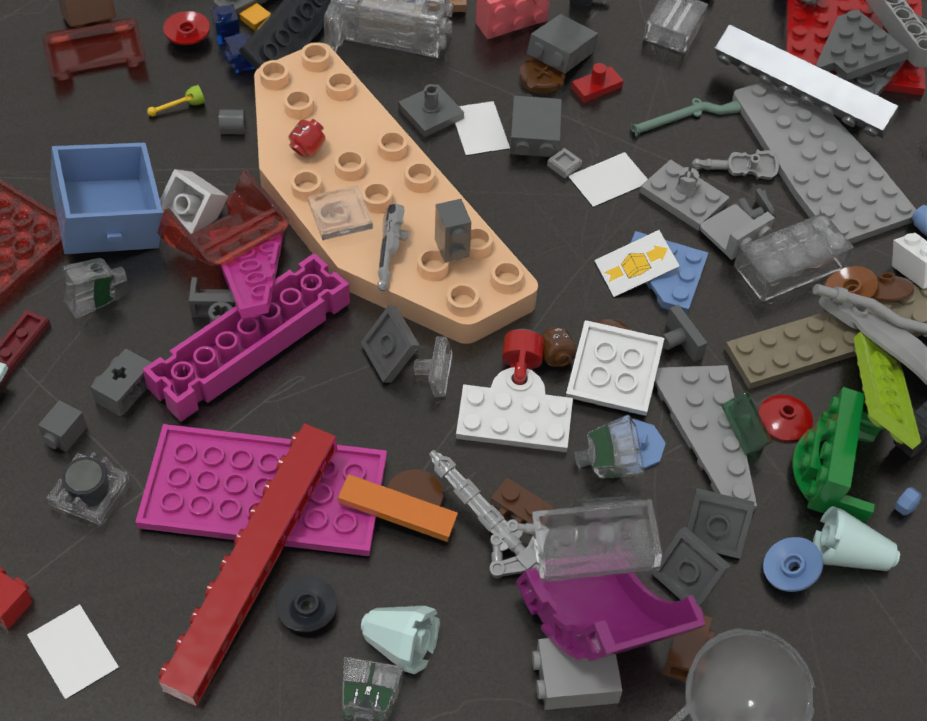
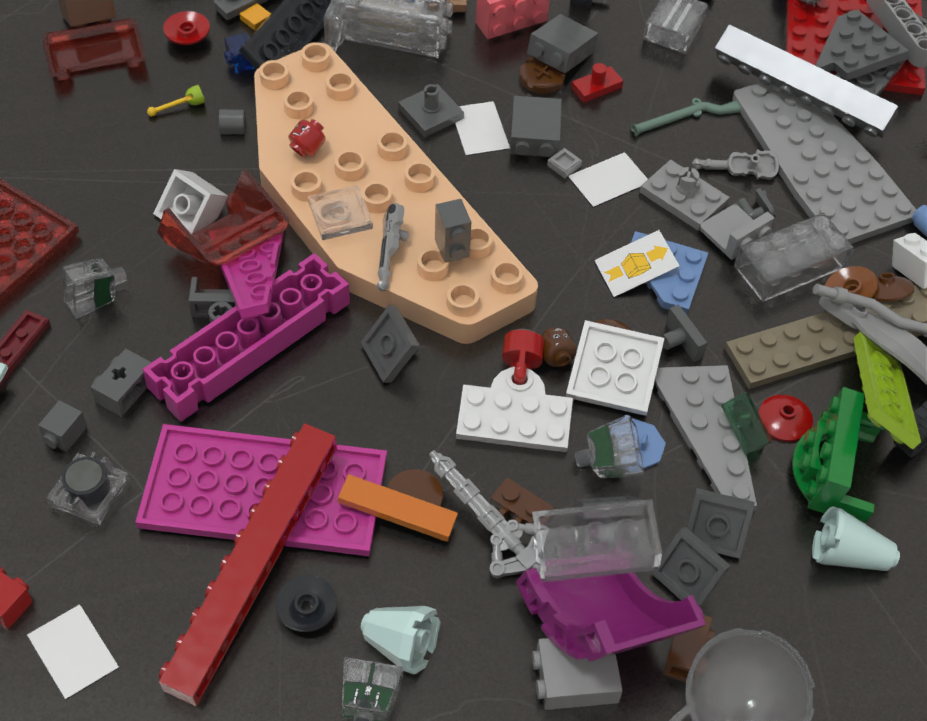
(105, 197): medium blue container -> none
(224, 22): clear blue brick -> none
(437, 367): clear tile -> none
(792, 553): medium blue dish -> none
(908, 501): medium blue tile -> none

